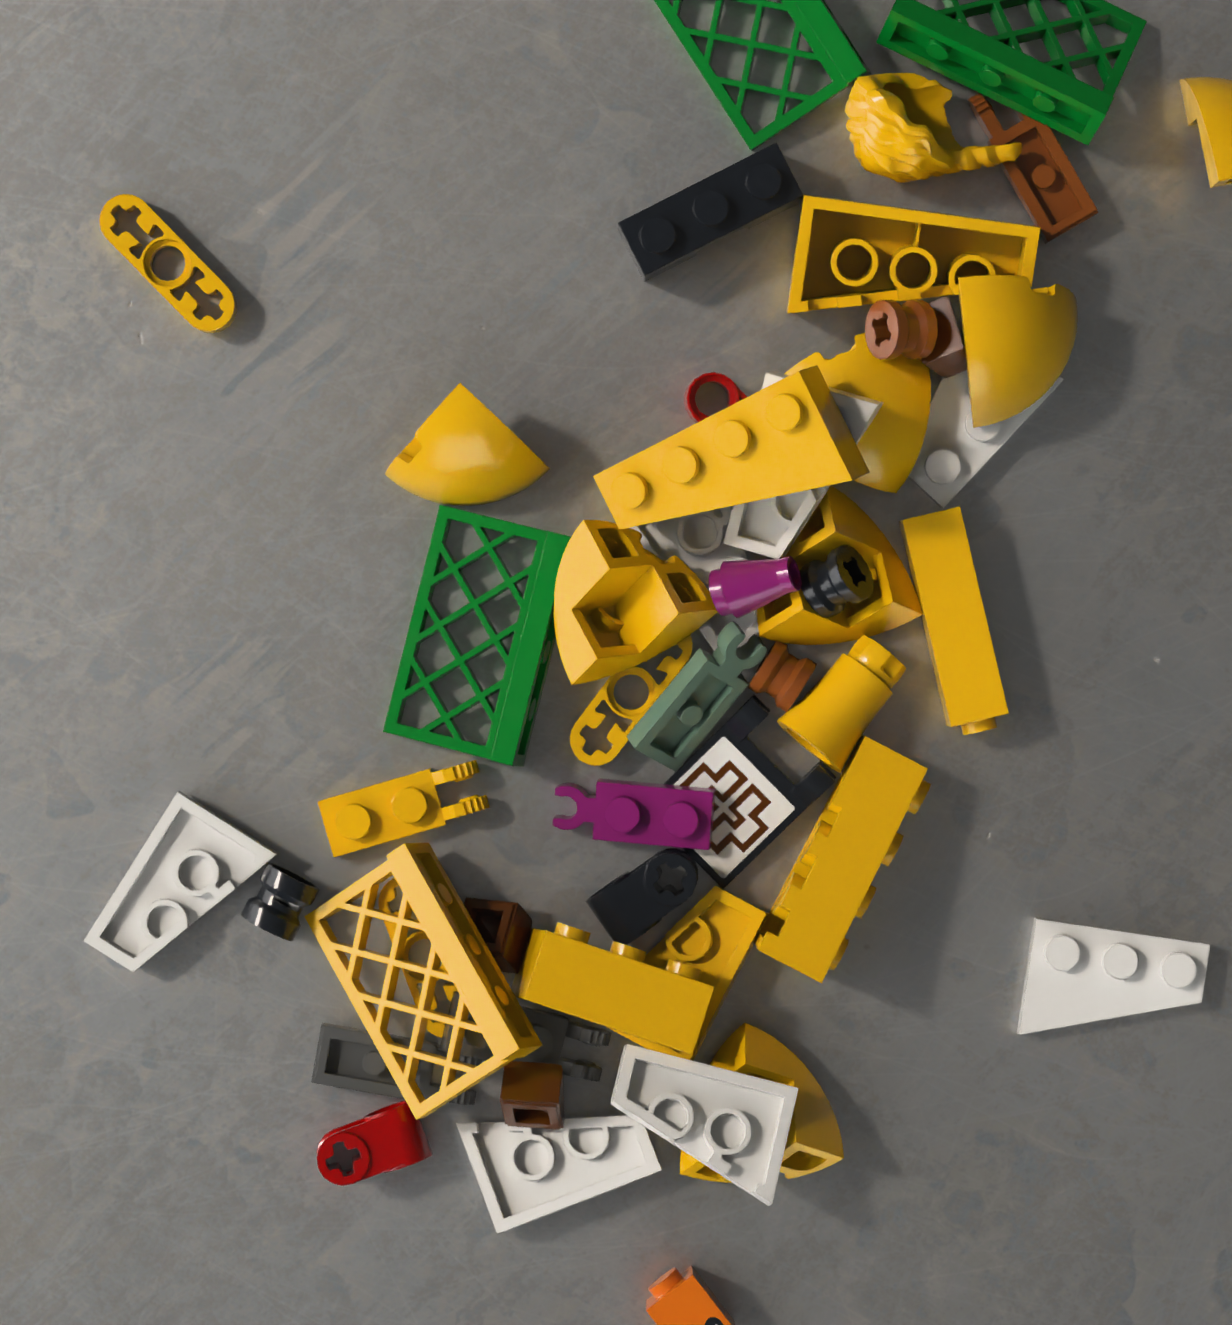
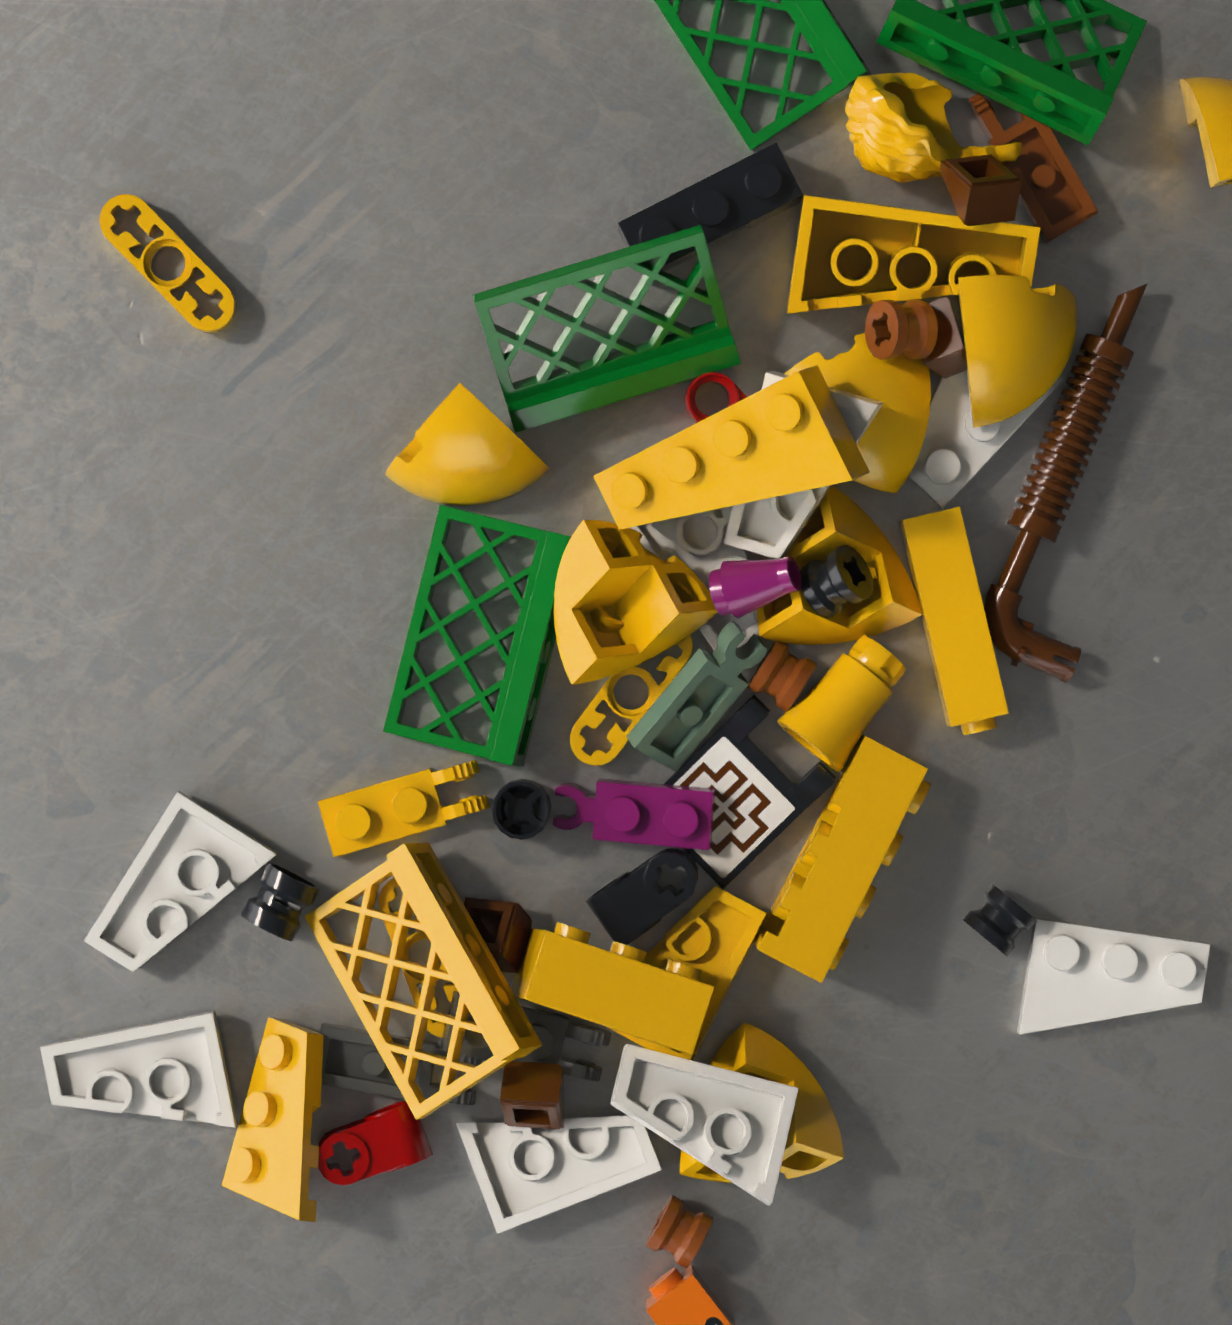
(147, 1069): none -> white wing
(273, 1135): none -> yellow wing
(516, 815): none -> black wheel
(608, 374): none -> green fence
(679, 1231): none -> dark orange wheel
(981, 189): none -> reddish brown slope
(999, 920): none -> black wheel
(1052, 486): none -> reddish brown piece

